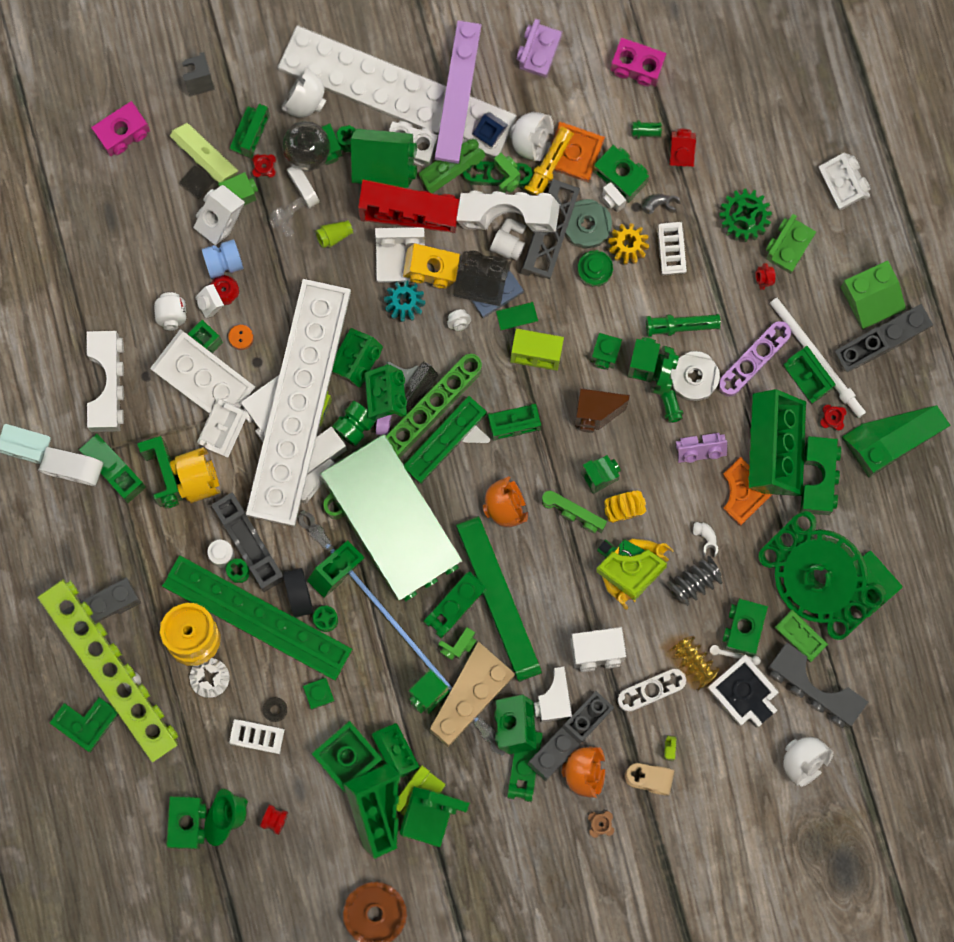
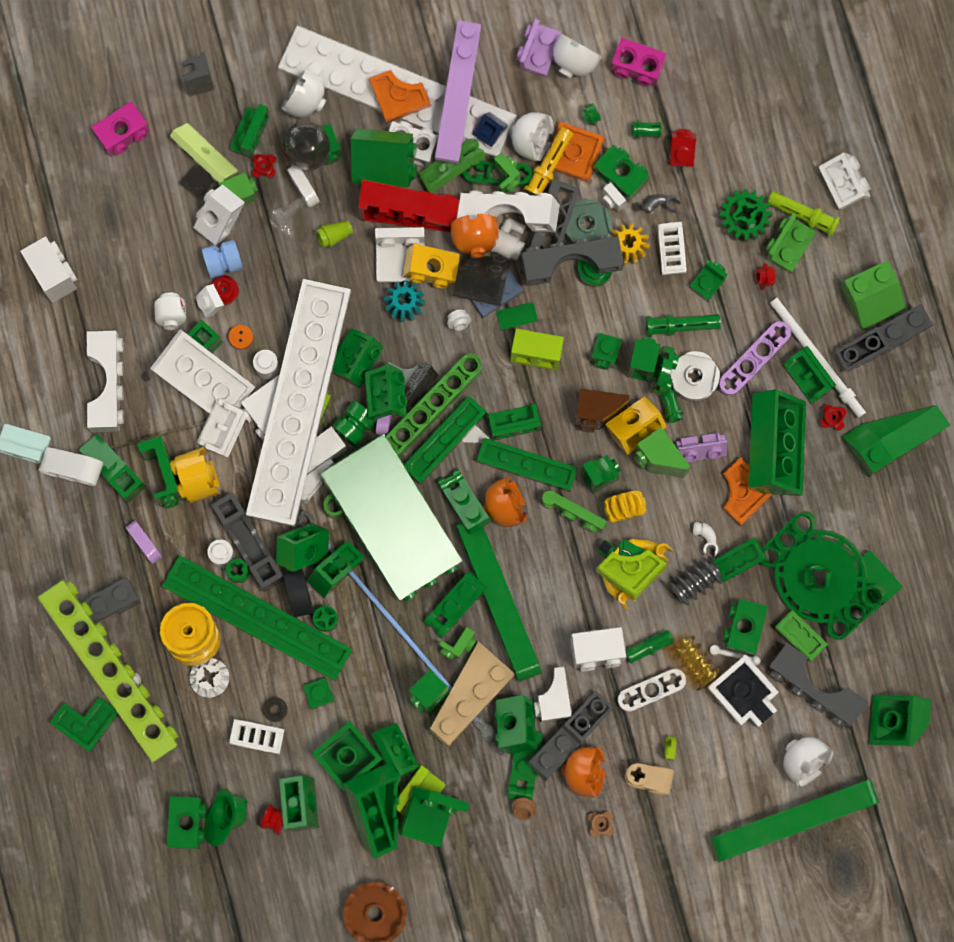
(47, 266): none -> white brick
(143, 542): none -> lavender beam
(266, 364): none -> white brick
(299, 803): none -> green brick
(302, 547): none -> green brick
(345, 131): green bush -> none
(397, 97): none -> orange tile
(464, 502): none -> green plate
(475, 235): none -> orange cylinder
(523, 808): none -> medium nougat plate
(527, 464): none -> green plate
(574, 57): none -> white cylinder
(591, 114): none -> green plate
(601, 254): none -> dark grey arch
(635, 424): none -> yellow brick
(649, 646): none -> green axle
(661, 456): none -> bright green slope
(709, 280): none -> green bracket
(740, 559): none -> green plate
(794, 820): none -> green beam
(814, 218): none -> lime pin
(823, 455): green arch -> none
(898, 719): none -> green slope

